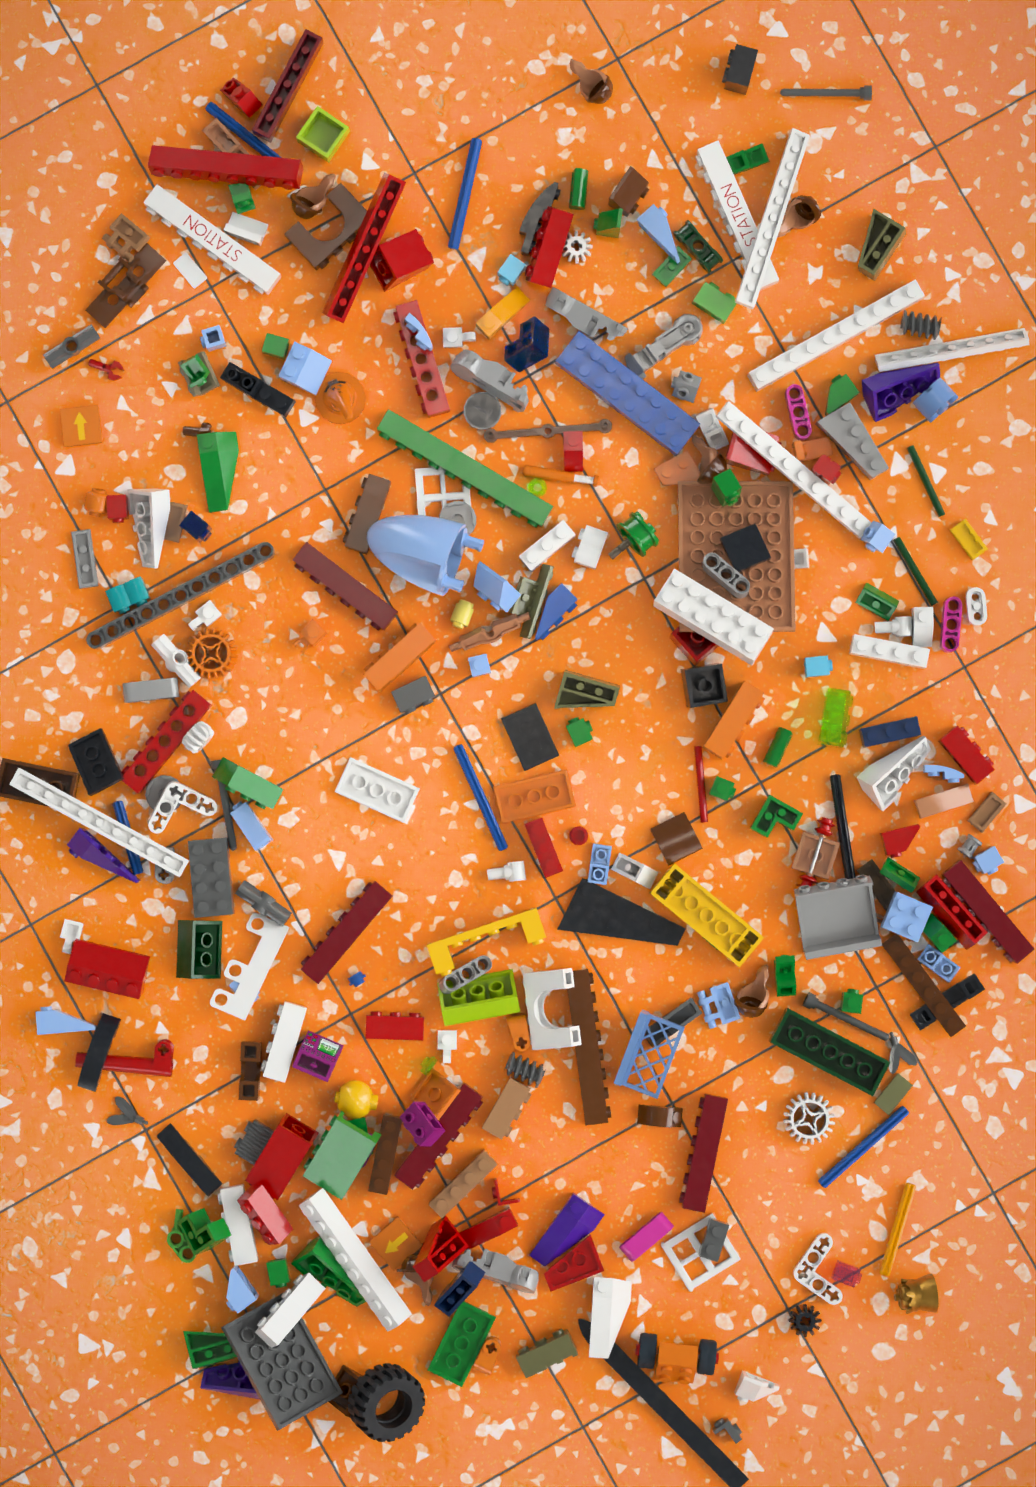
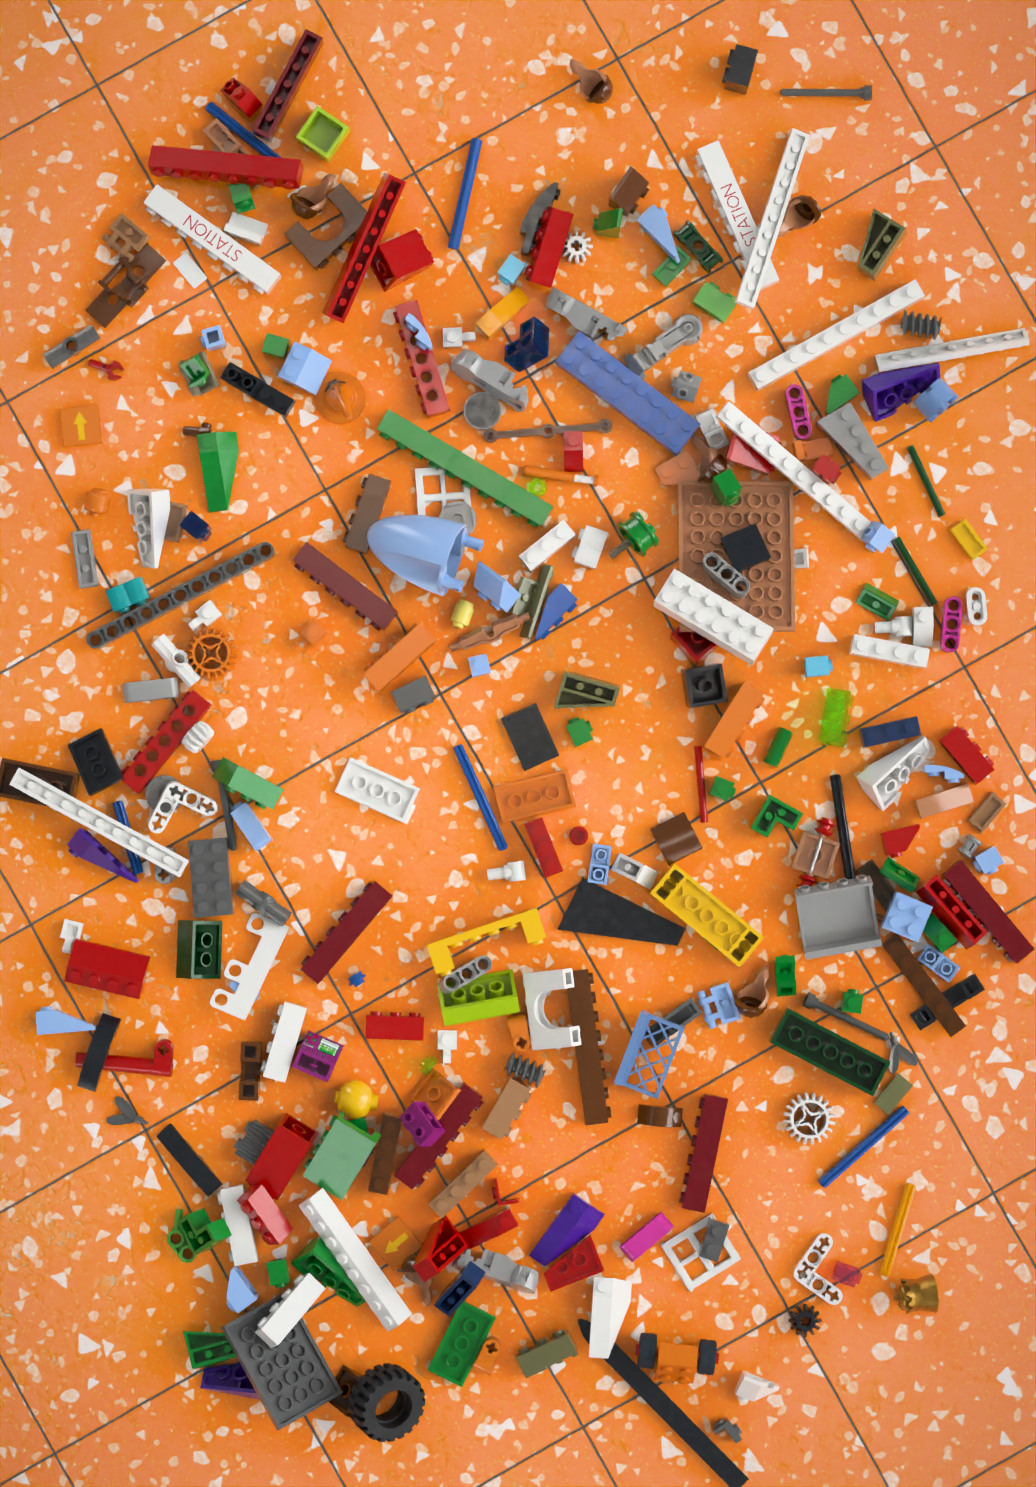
(117, 508): red brick -> none
(578, 189): green brick -> none
(748, 159): green slope -> none

